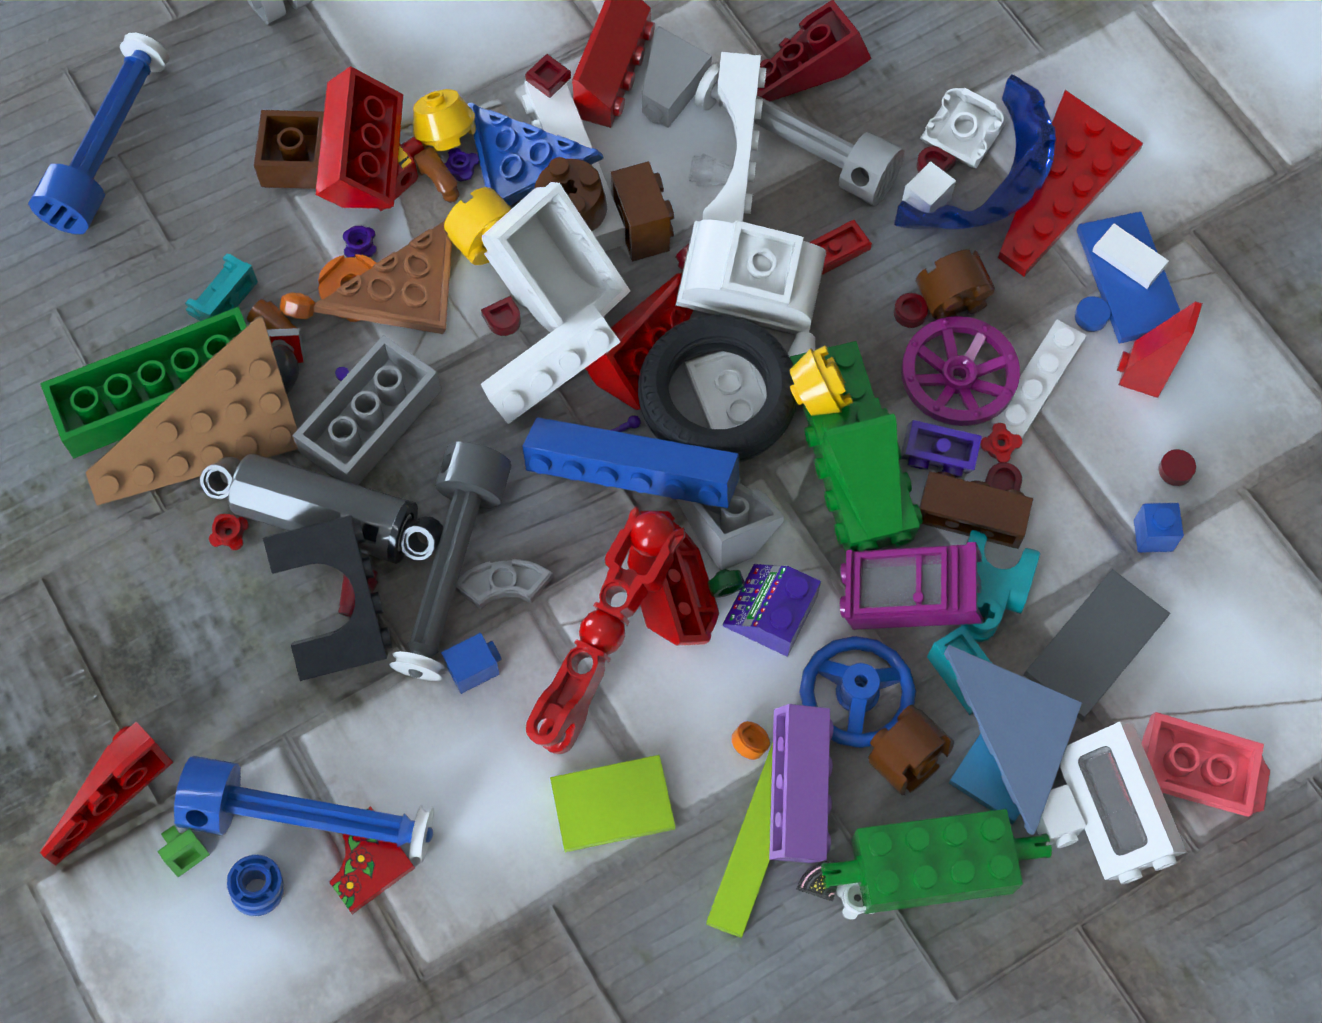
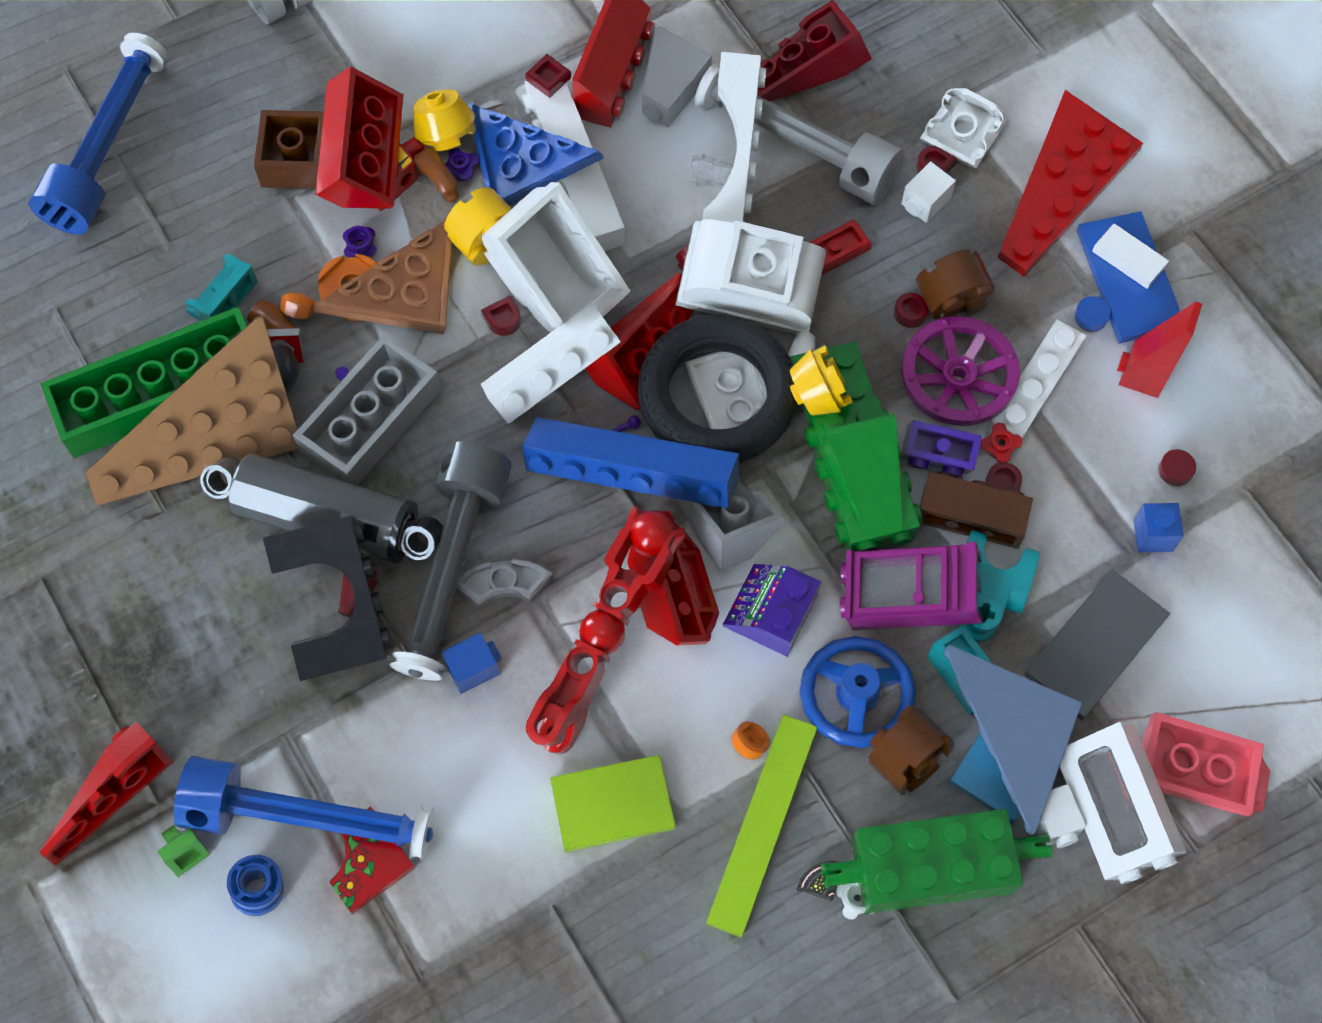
(223, 523): red plate -> none
(581, 185): reddish brown brick -> none
(642, 210): reddish brown brick -> none
(726, 583): dark green tile -> none
(800, 784): medium lavender brick -> none
(1029, 170): clear blue windscreen -> none

